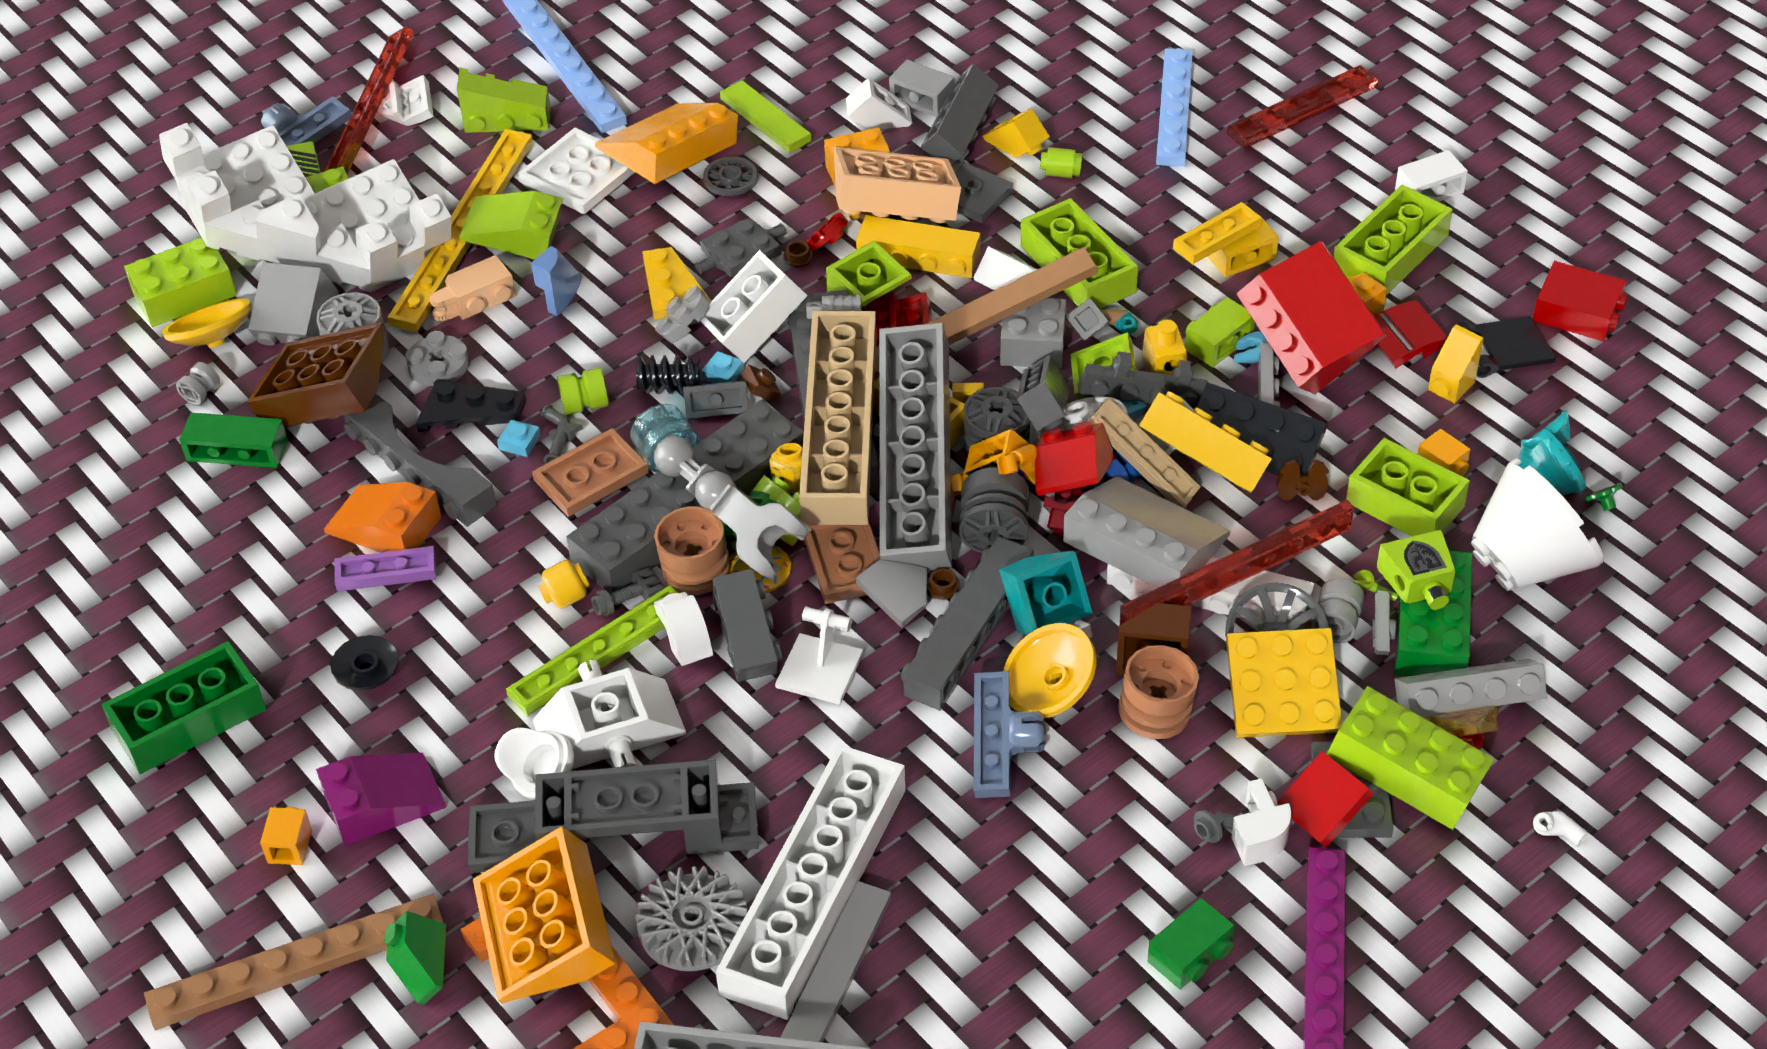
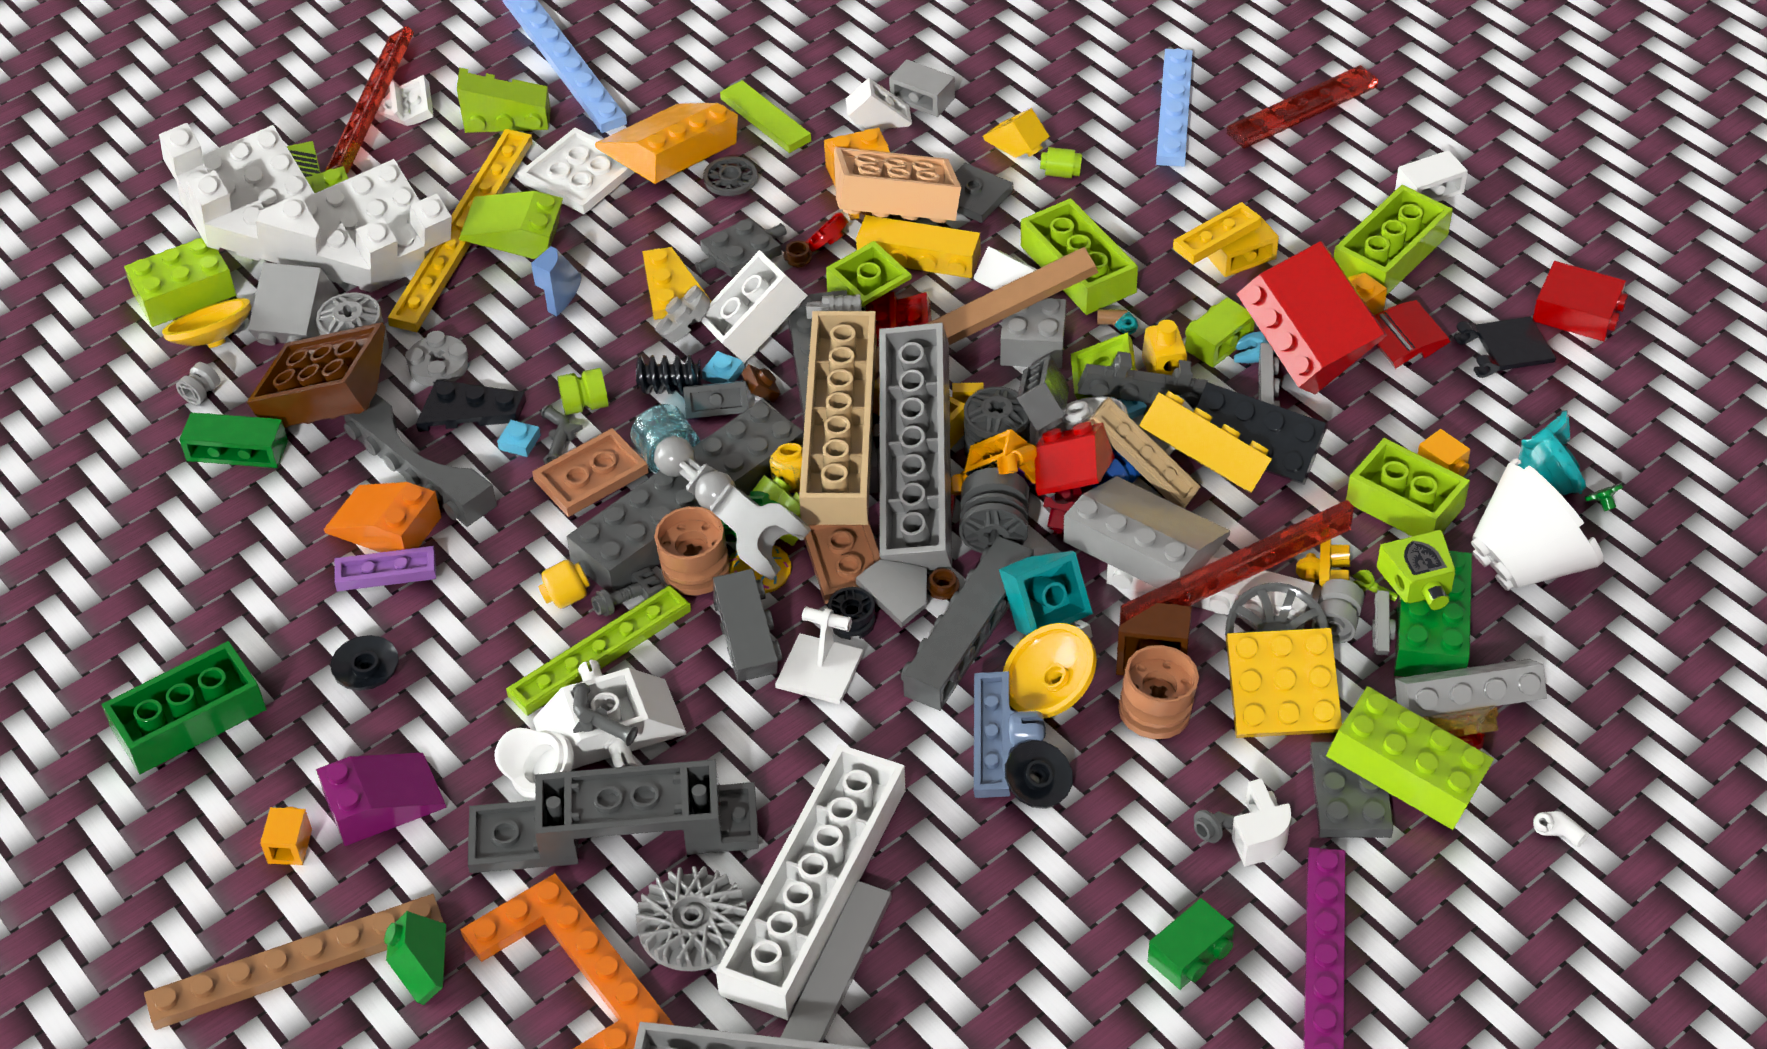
(307, 127): sand blue plate -> none
(473, 290): light nougat hinge -> none
(543, 918): light orange slope -> none
(589, 719): none -> dark grey piece
(684, 627): white brick -> none
(858, 605): none -> black wheel
(961, 116): dark grey brick -> none
(1048, 765): none -> black dish
(1087, 319): light grey plate -> none
(1292, 483): reddish brown piece -> none
(1325, 799): red tile -> none
(1331, 556): none -> yellow hips
(1456, 364): yellow slope -> none

